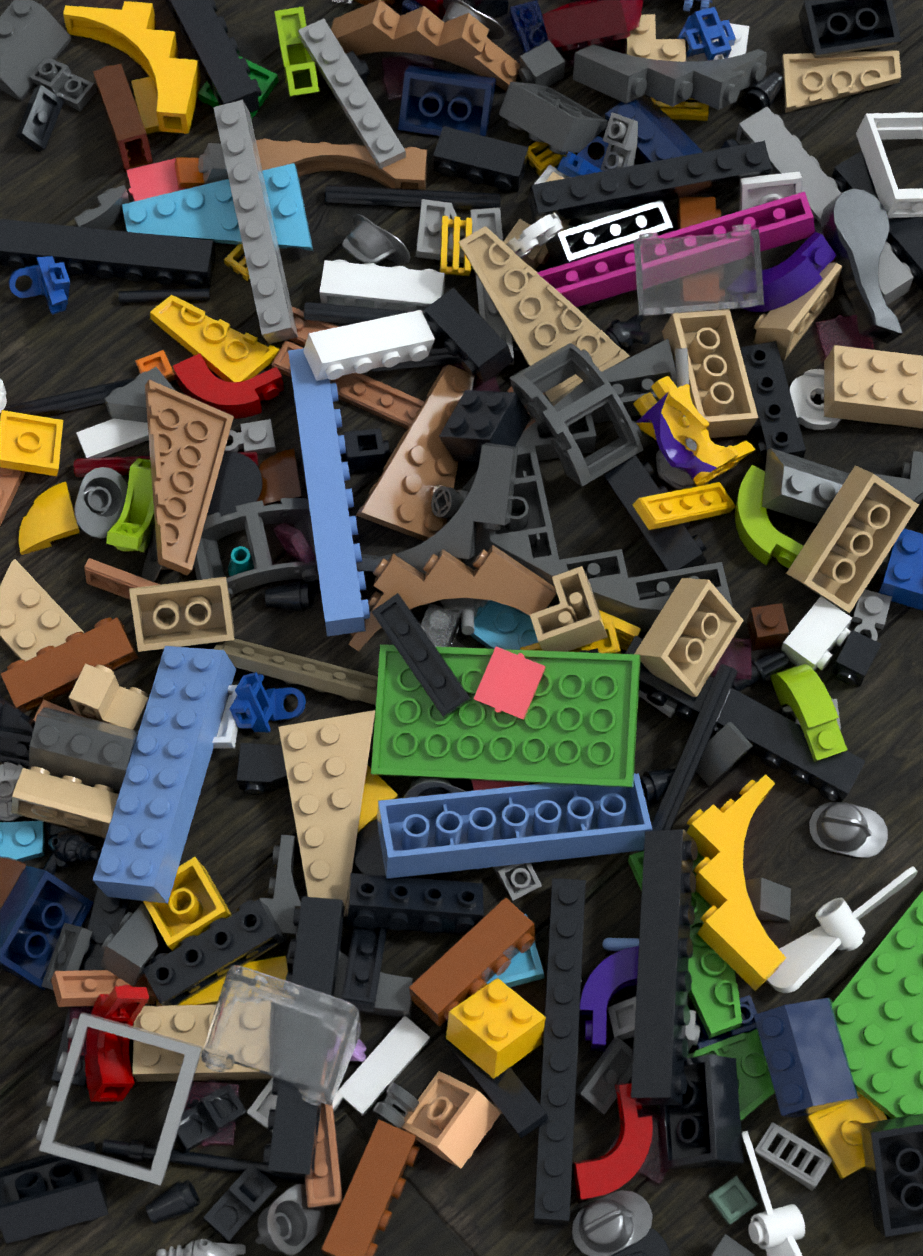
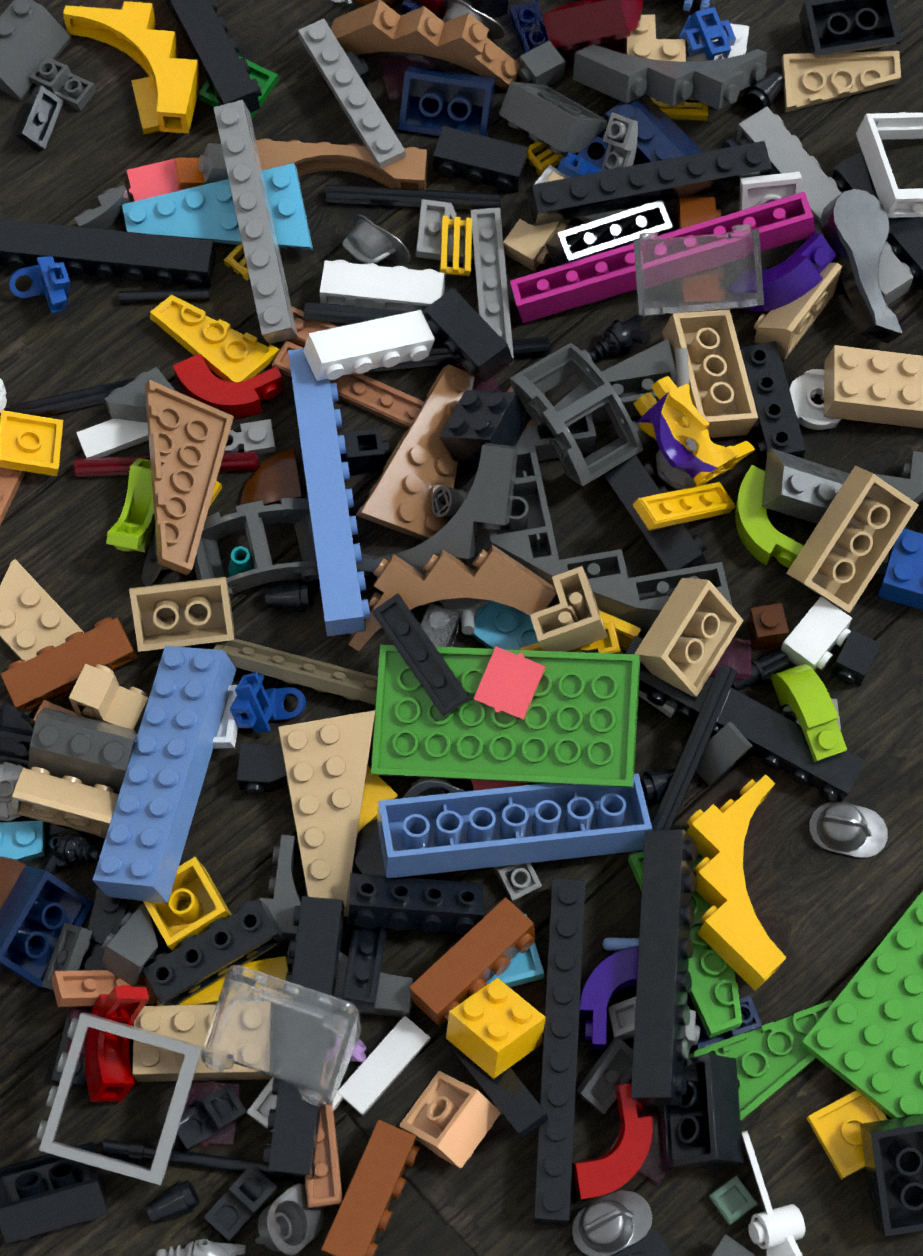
(48, 520): yellow brick -> none
(100, 501): dark grey piece -> none
(113, 579): nougat tile -> none
(123, 117): reddish brown slope -> none
(157, 360): orange tile -> none
(236, 484): black shield -> none
(294, 542): clear pink tile -> none
(296, 60): lime arch -> none
(400, 1100): dark grey wheel -> none
(534, 310): tan wing -> none
(536, 234): white plate -> none
(769, 899): dark grey slope -> none
(805, 1057): dark blue slope -> none
(809, 1181): light grey slope -> none
(837, 931): white piece -> none
(841, 332): clear pink piece -> none
(871, 612): light grey plate -> none

